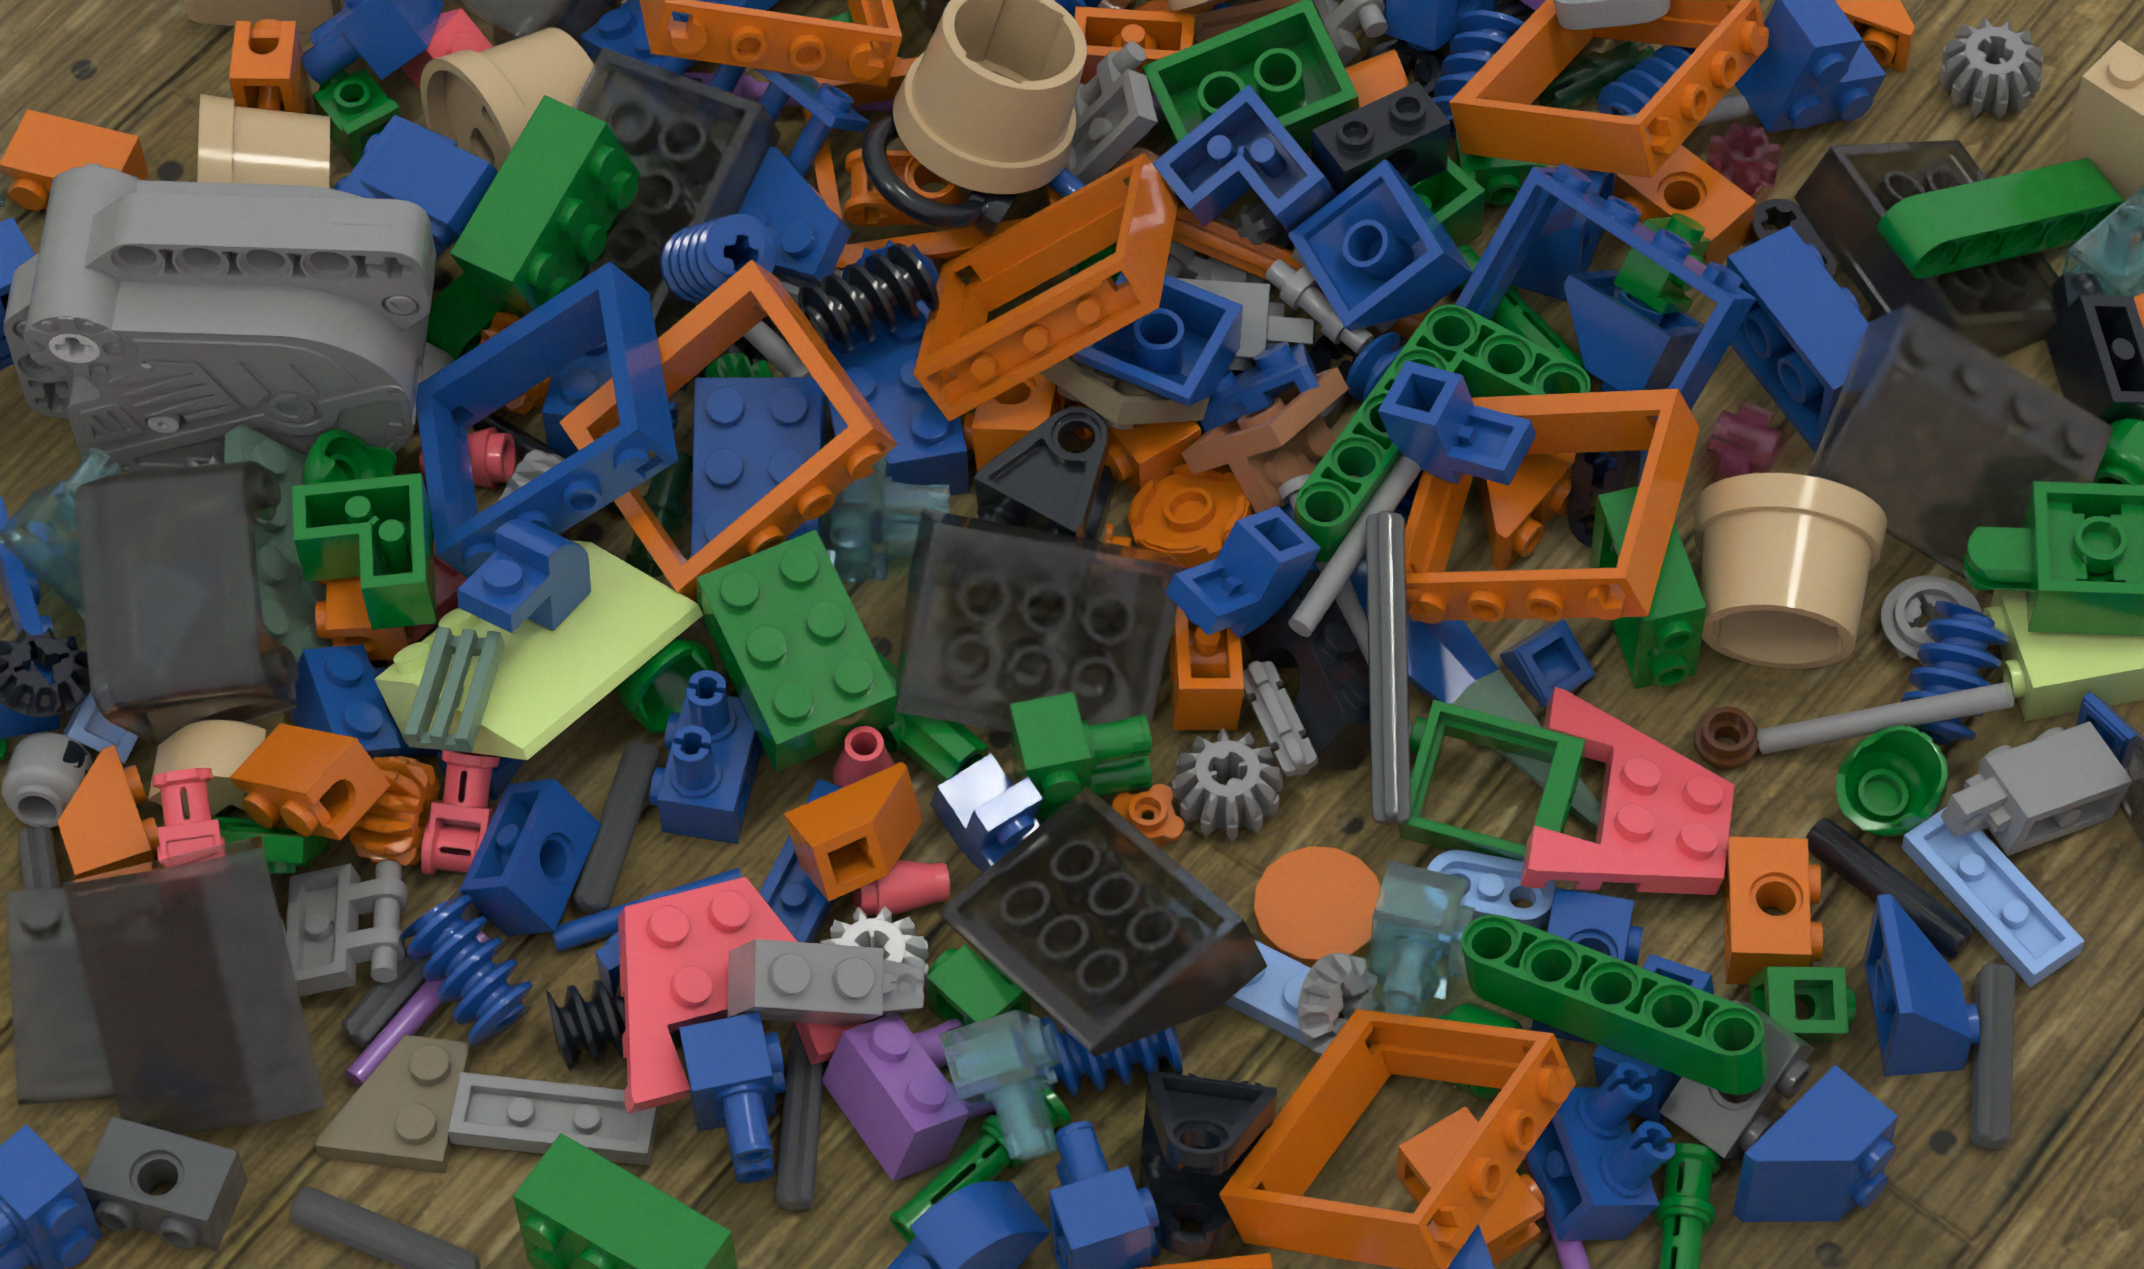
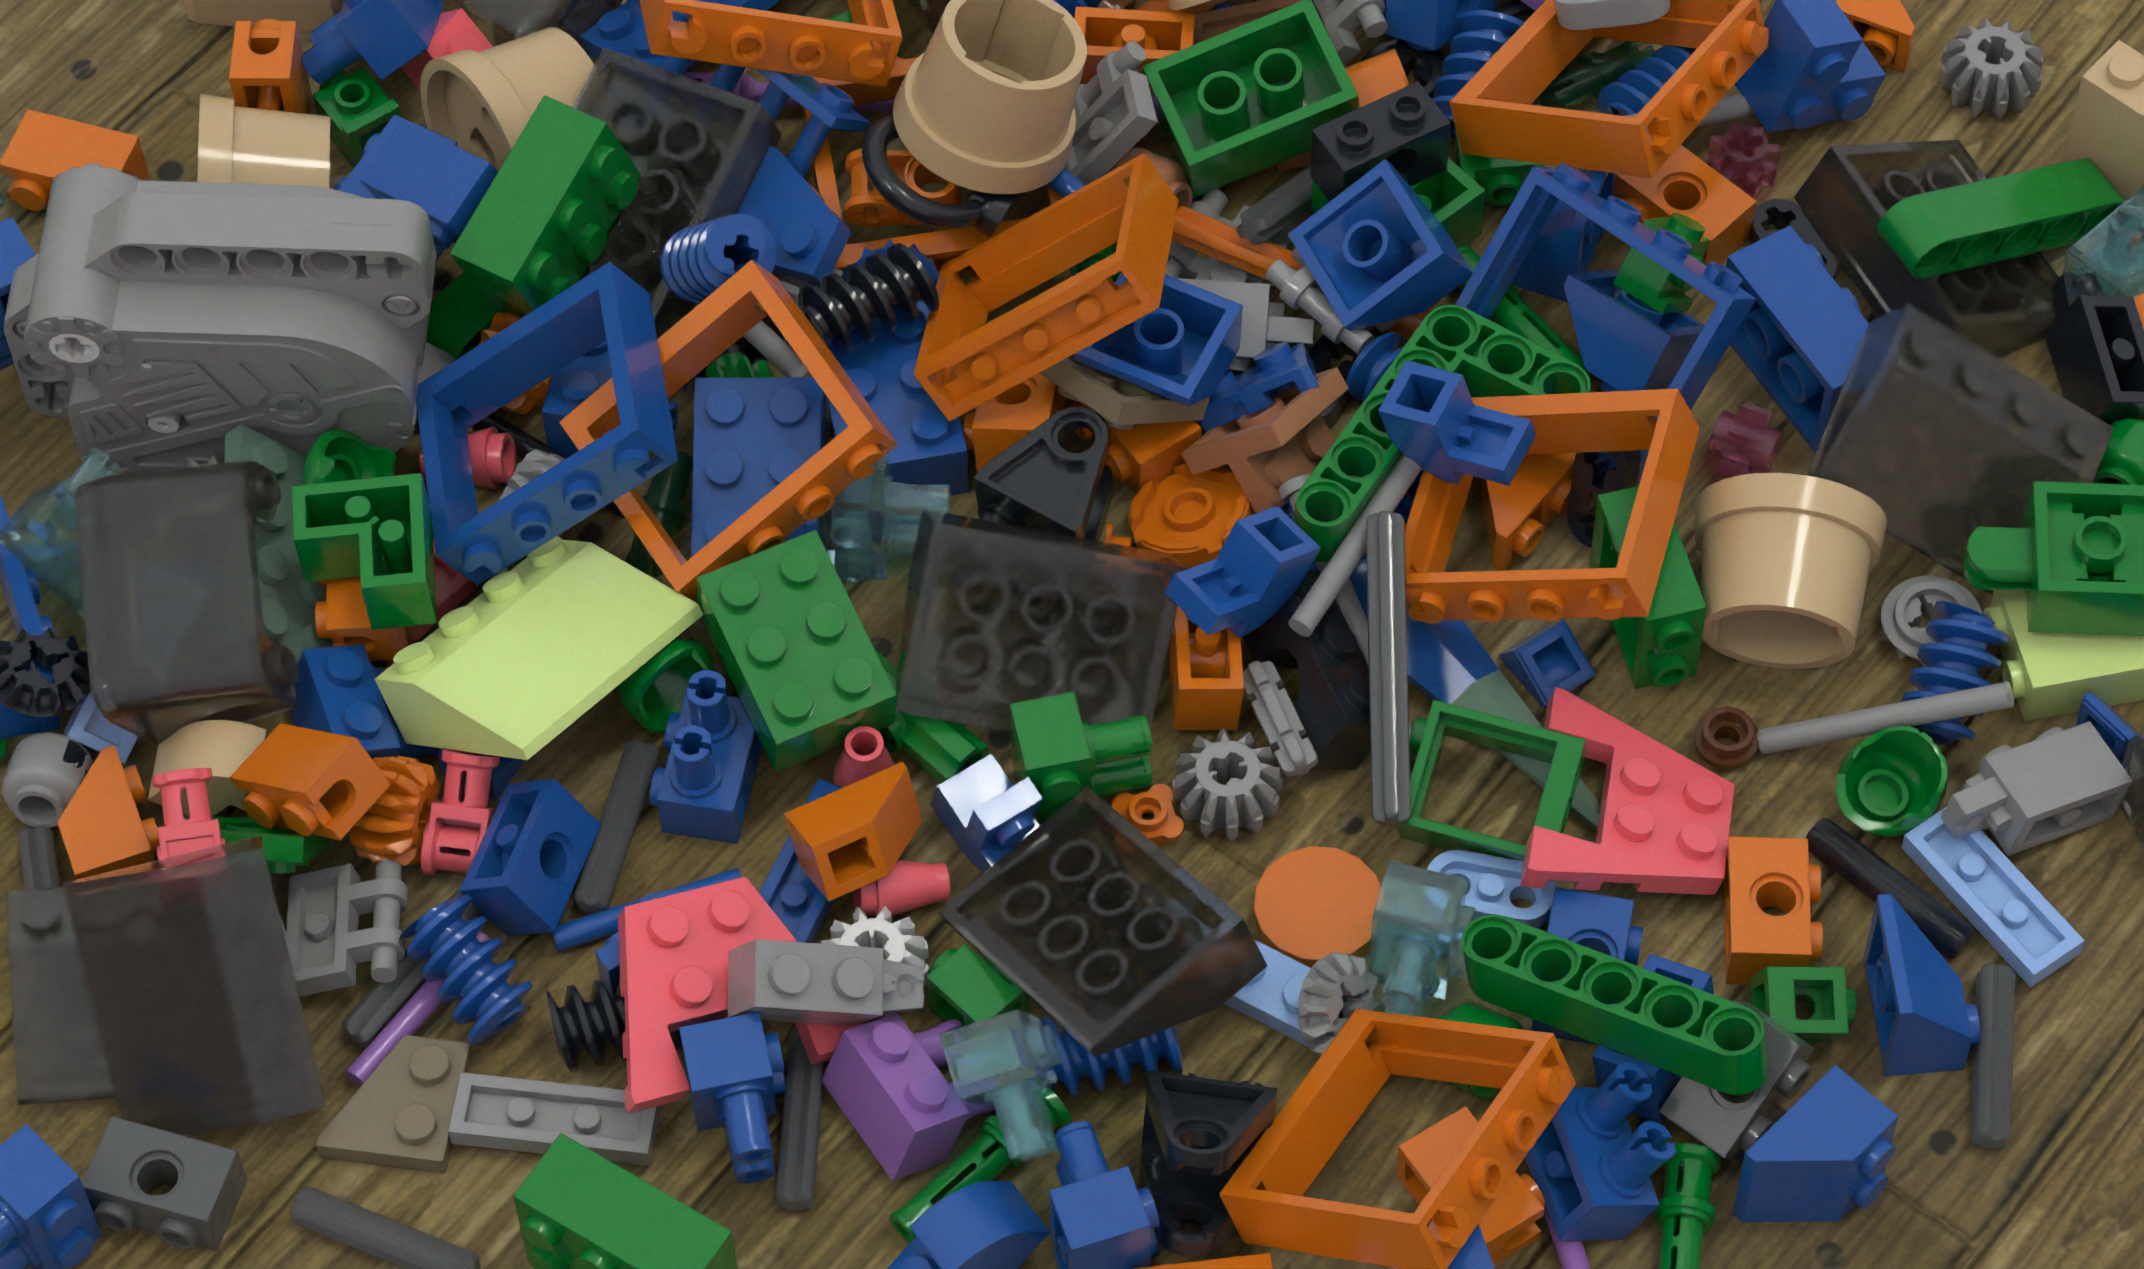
(464, 647): sand green tile -> none
(527, 577): blue brick -> none
(1243, 150): blue brick -> none

